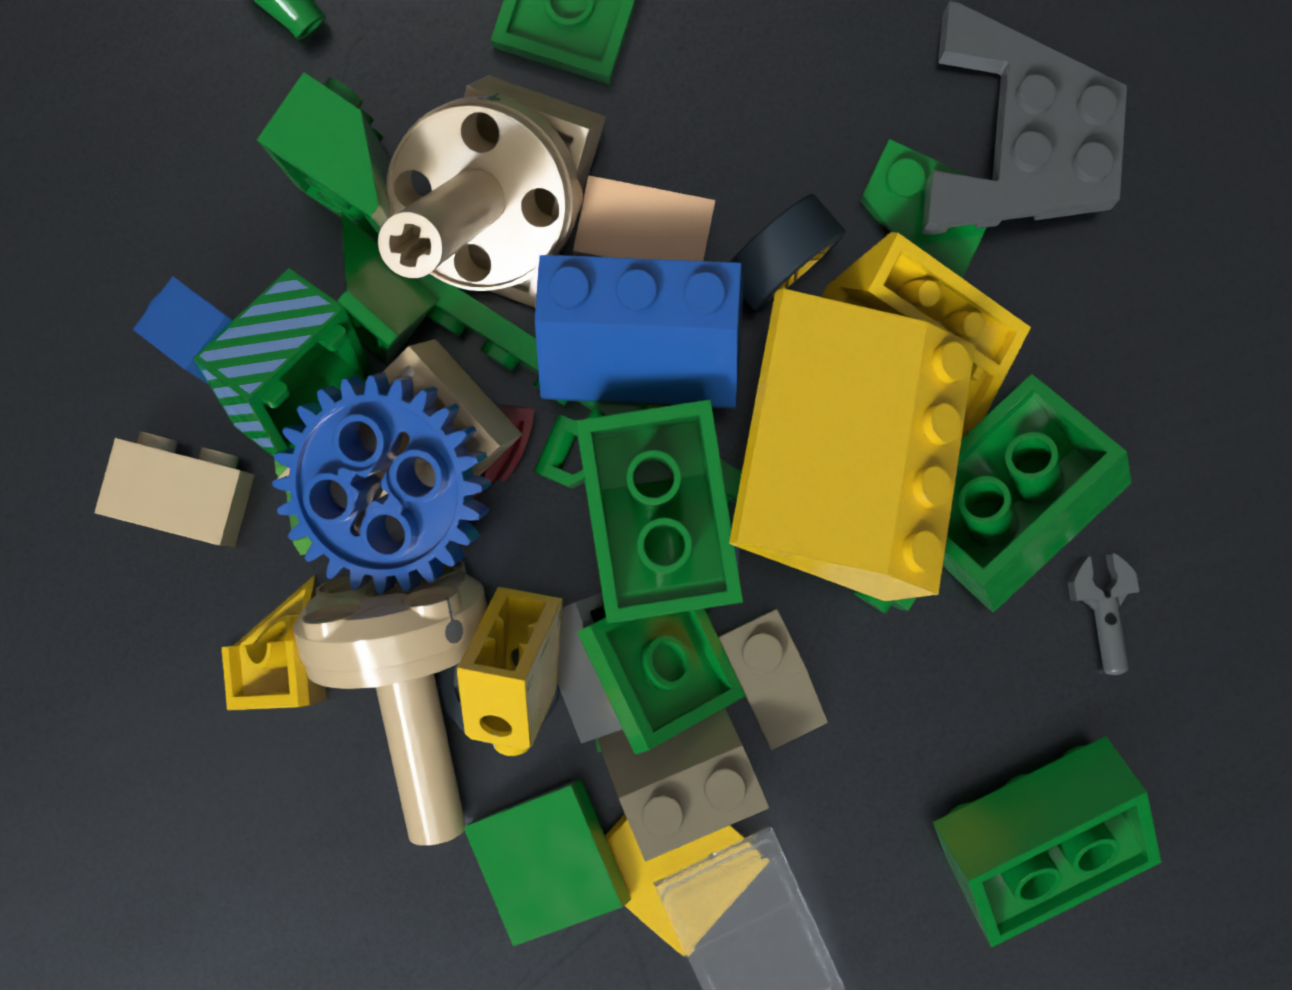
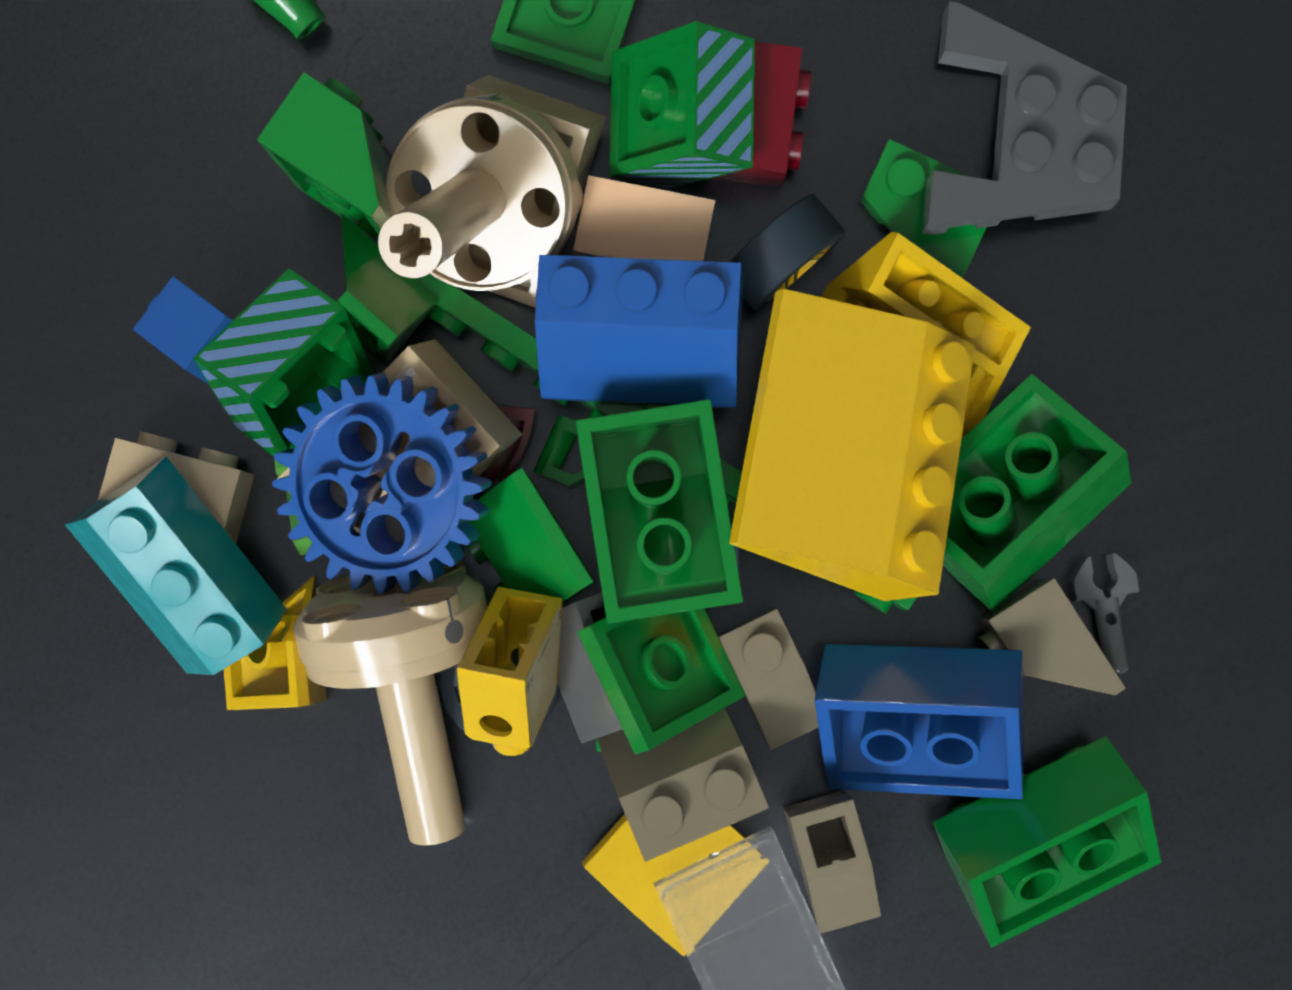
(179, 570): none -> teal slope
(528, 542): none -> green slope
(547, 863): green tile -> none
(682, 106): none -> green container
(777, 92): none -> dark red piece
(833, 860): none -> dark tan slope
(922, 720): none -> blue slope
(1051, 637): none -> dark tan slope

